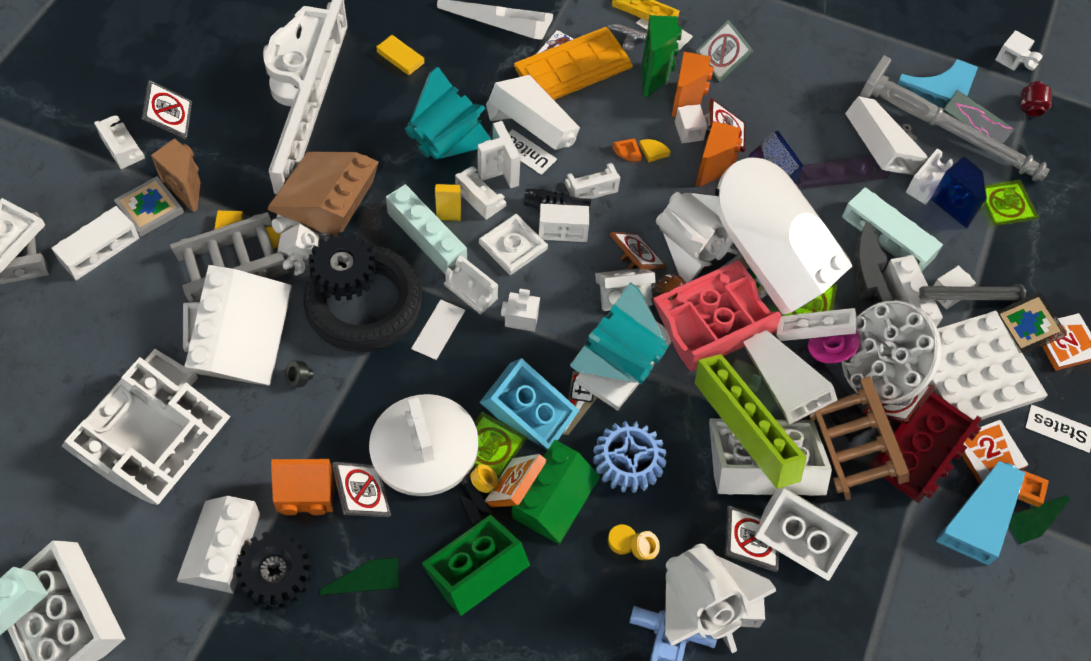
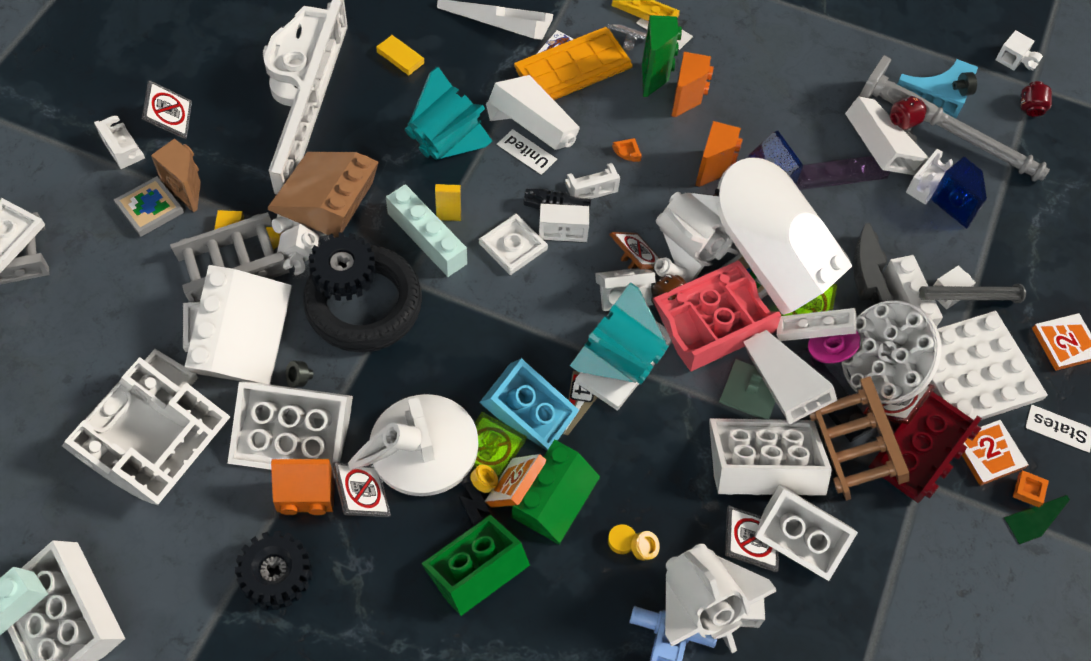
(95, 242): white brick -> none
(217, 541): white slope -> none
(287, 425): none -> white slope
(370, 576): dark green sticker -> none
(385, 443): none -> white piece
(438, 329): white sticker -> none
(471, 285): white hinge -> none
(479, 194): white hinge -> none
(499, 157): white bracket -> none
(521, 310): white brick -> none
(649, 451): light blue gear -> none
(654, 150): yellow tile -> none
(665, 266): none -> white pin
(691, 123): white brick -> none
(721, 114): piece -> none
(726, 50): piece -> none
(750, 421): lime brick -> none
(894, 231): light aqua brick -> none
(908, 112): none -> dark red head
(966, 84): none -> pearl dark grey tile
(977, 117): tile -> none
(985, 516): medium azure slope -> none
(1009, 203): clear neon green piece -> none
(1031, 323): tile -> none

